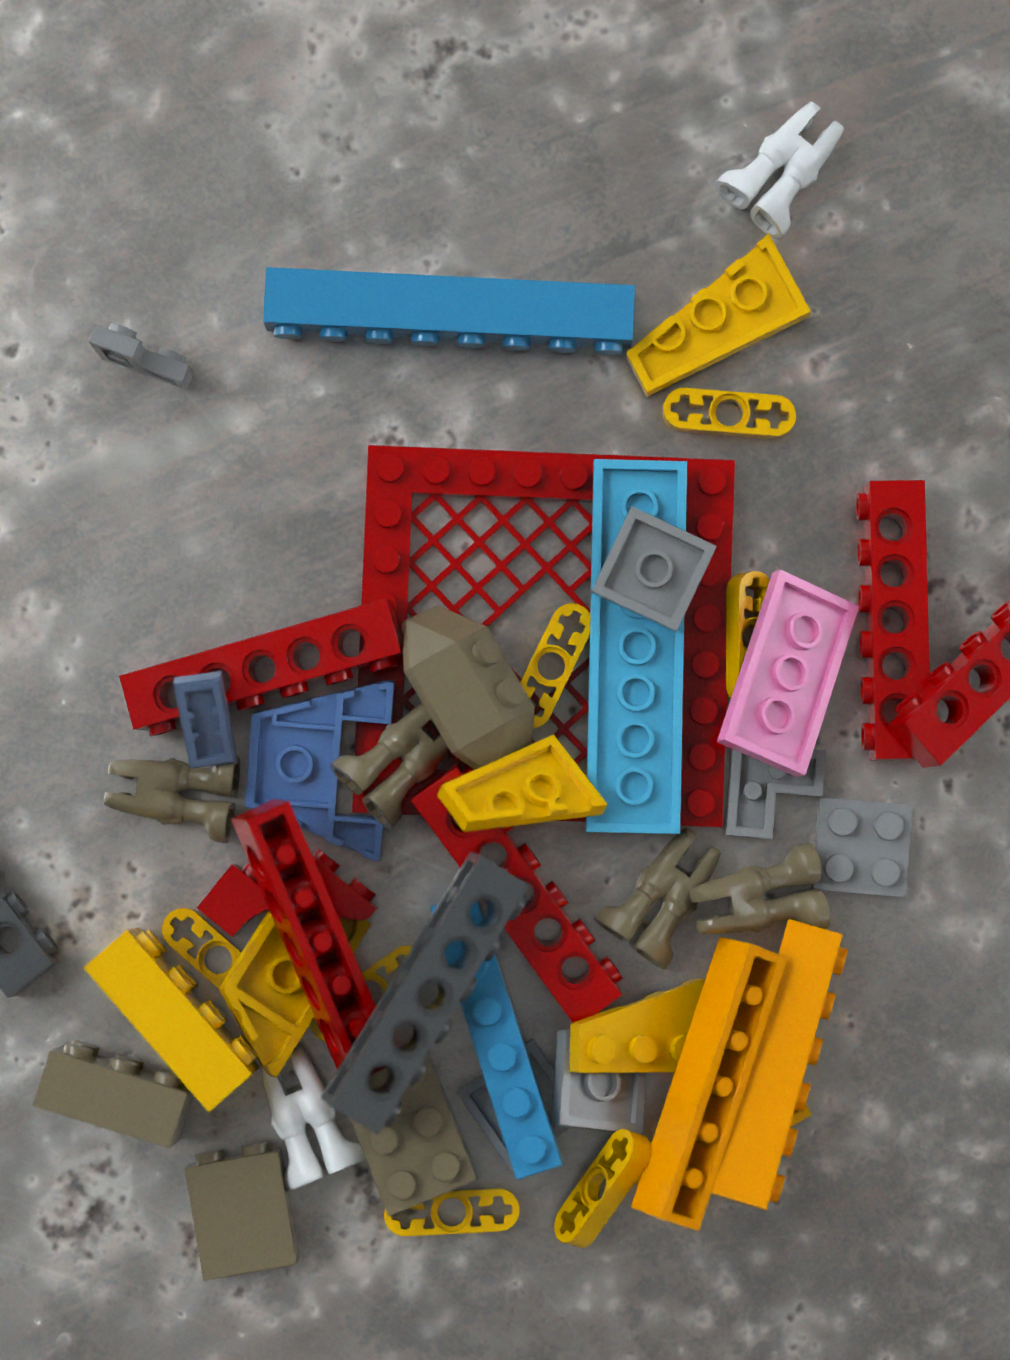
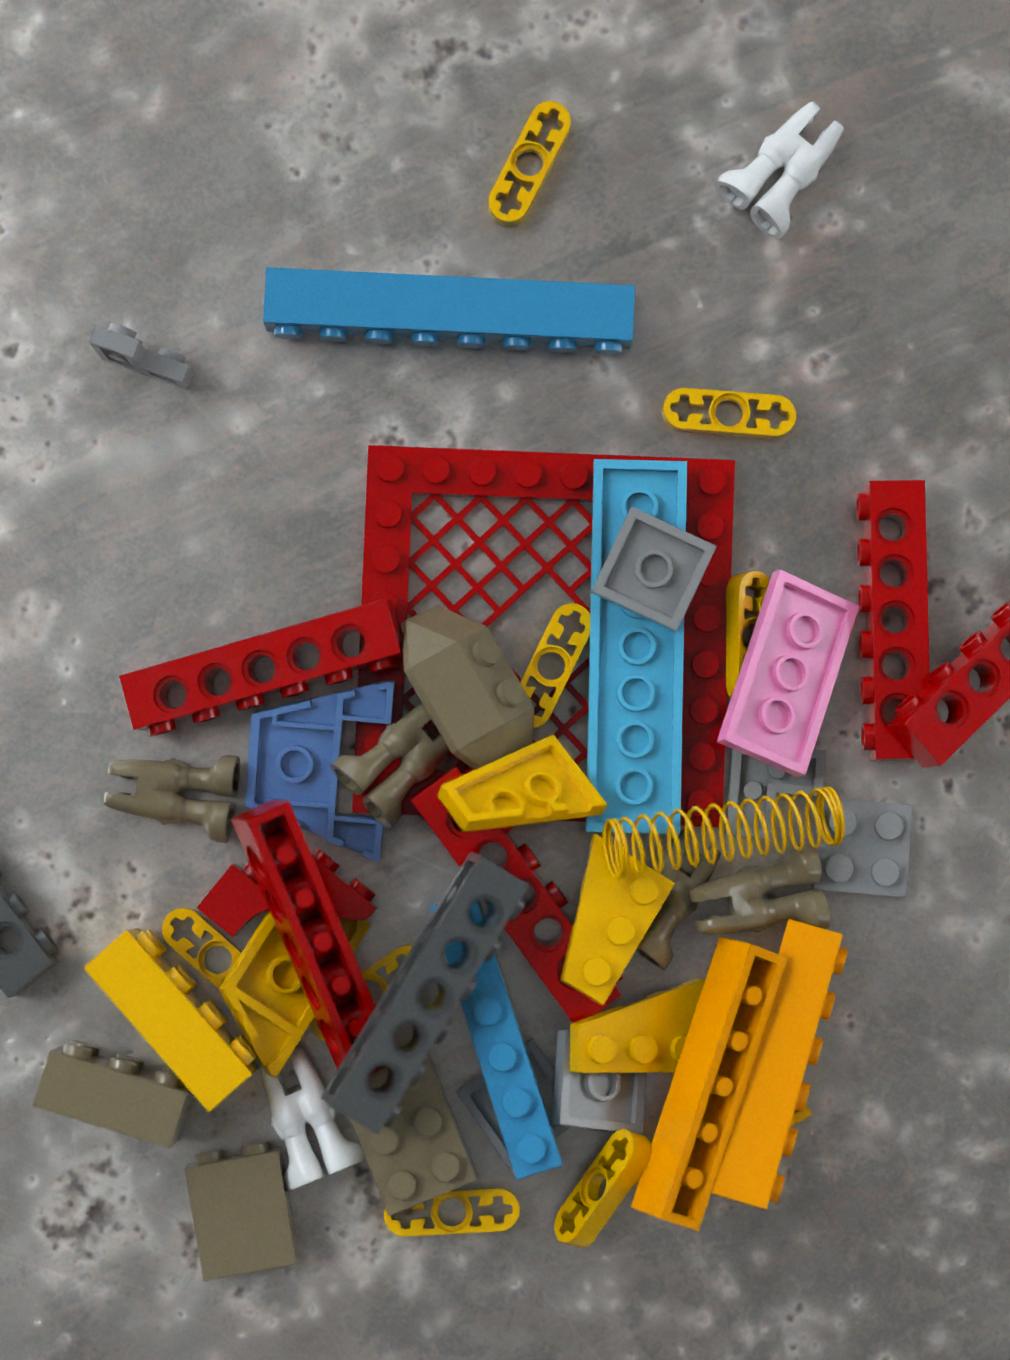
(205, 719): sand blue plate -> none
(534, 129): none -> yellow beam
(610, 923): none -> yellow wing
(619, 865): none -> yellow piece
(733, 313): yellow wing -> none

